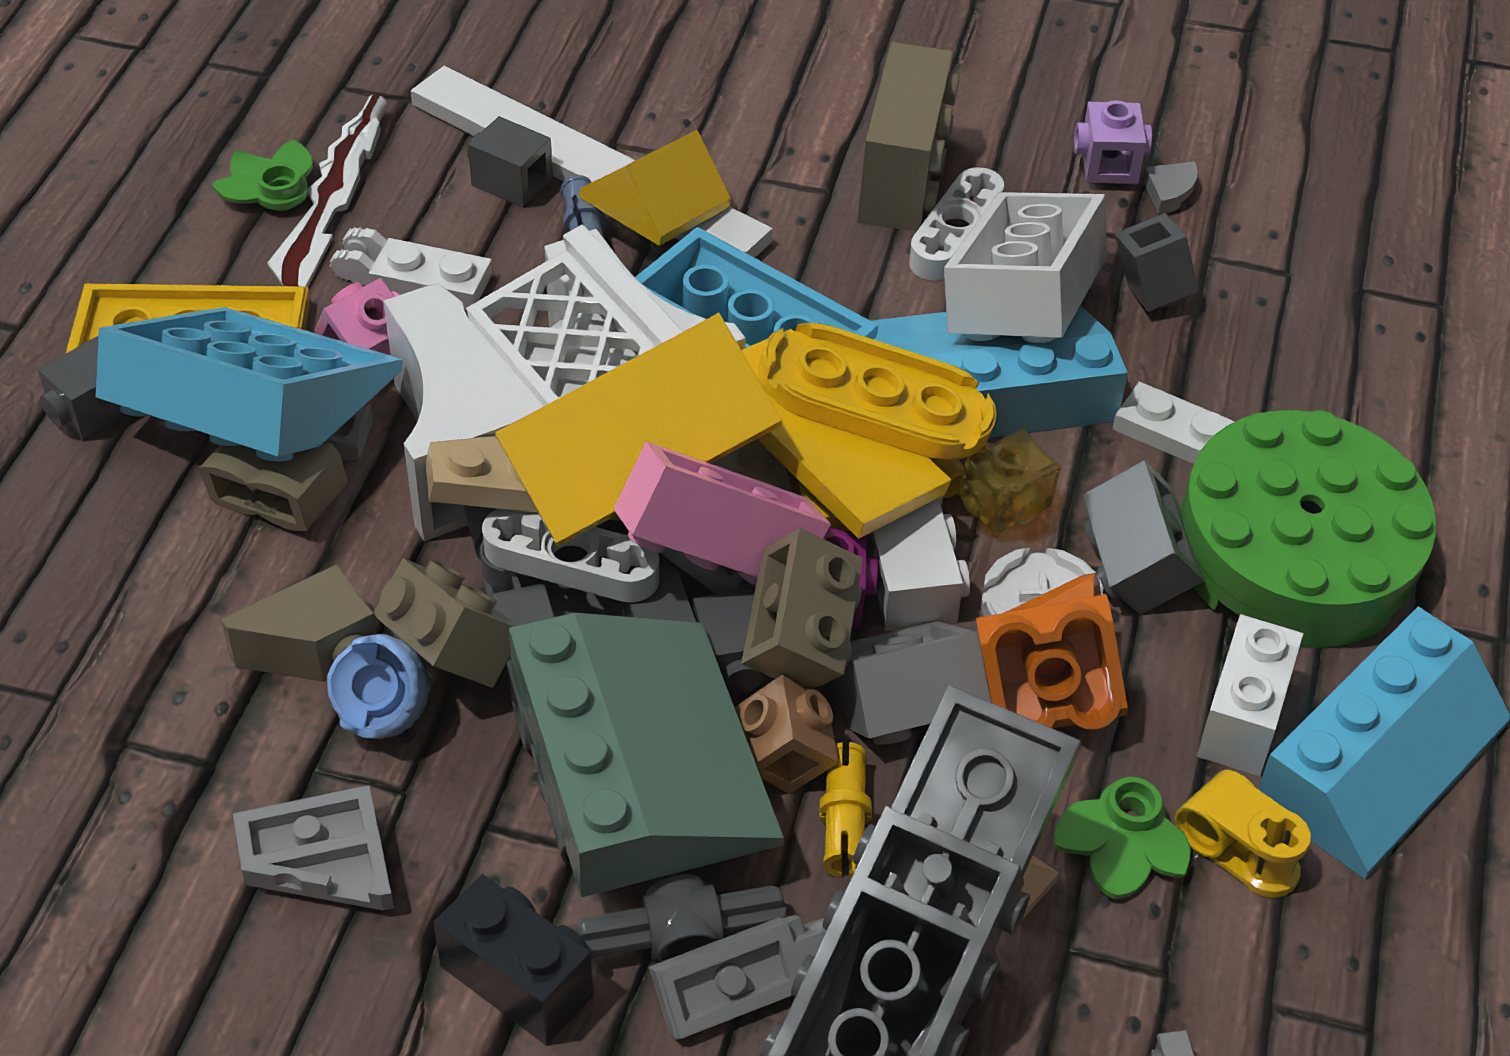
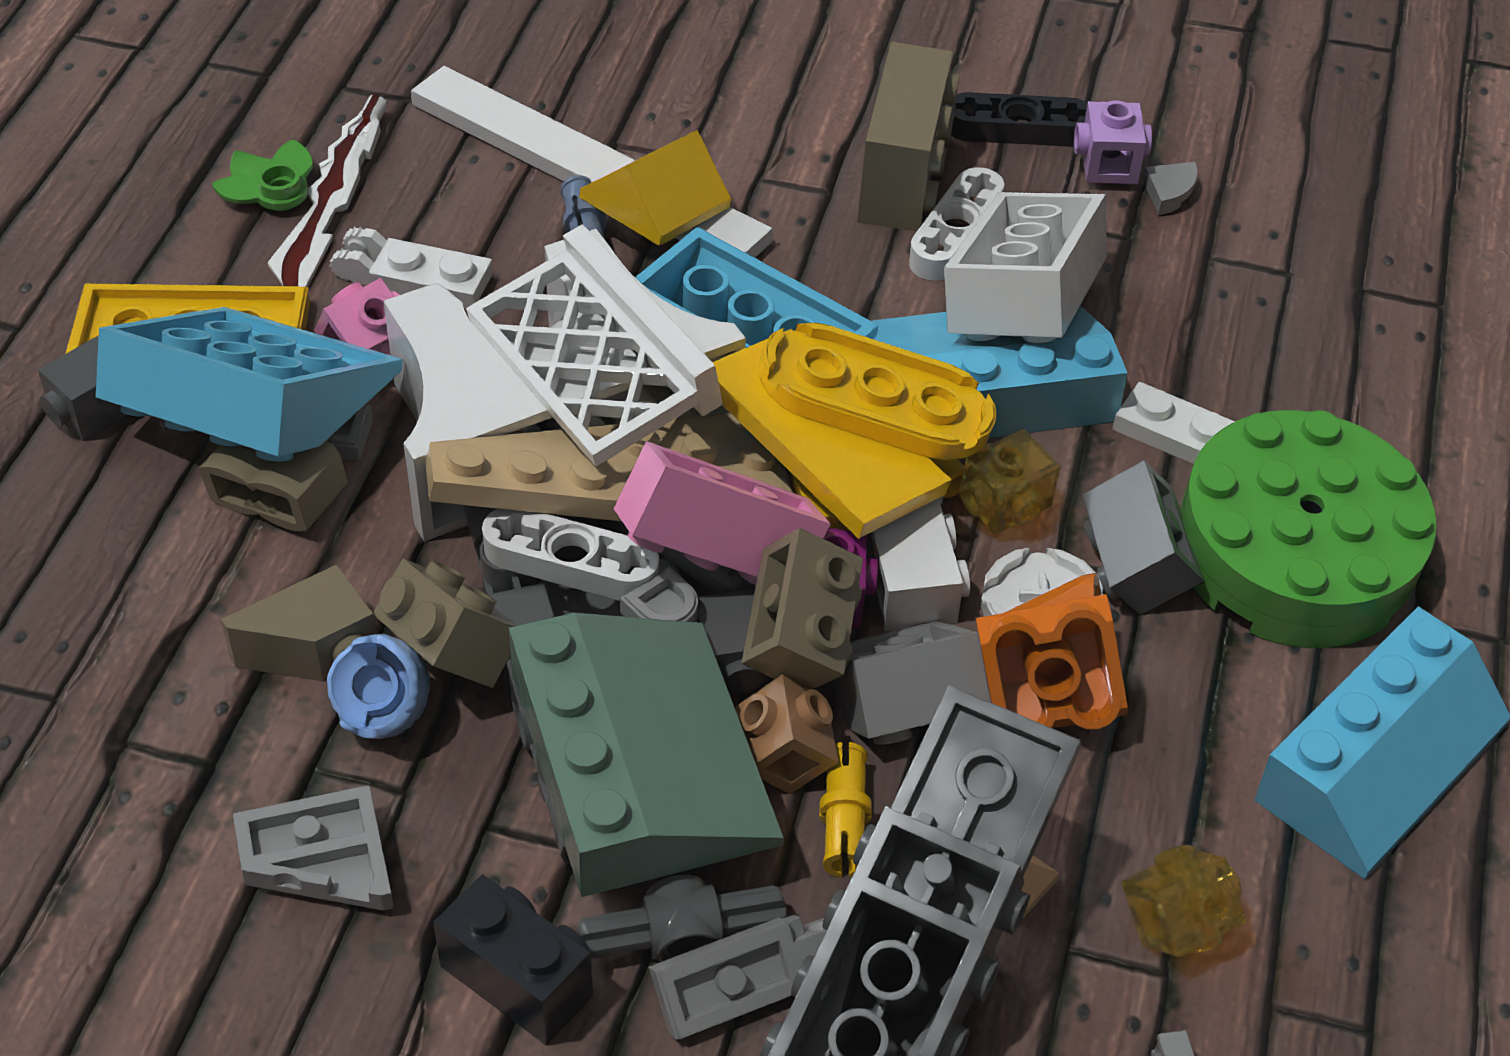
(510, 161): dark grey brick -> none
(662, 598): none -> light grey tile
(680, 395): yellow tile -> none
(986, 118): none -> black beam
(1120, 844): bright green plate -> none
(1157, 262): dark grey brick -> none
(1185, 901): none -> clear yellow brick
(1240, 827): yellow piece -> none
(1250, 695): white brick -> none

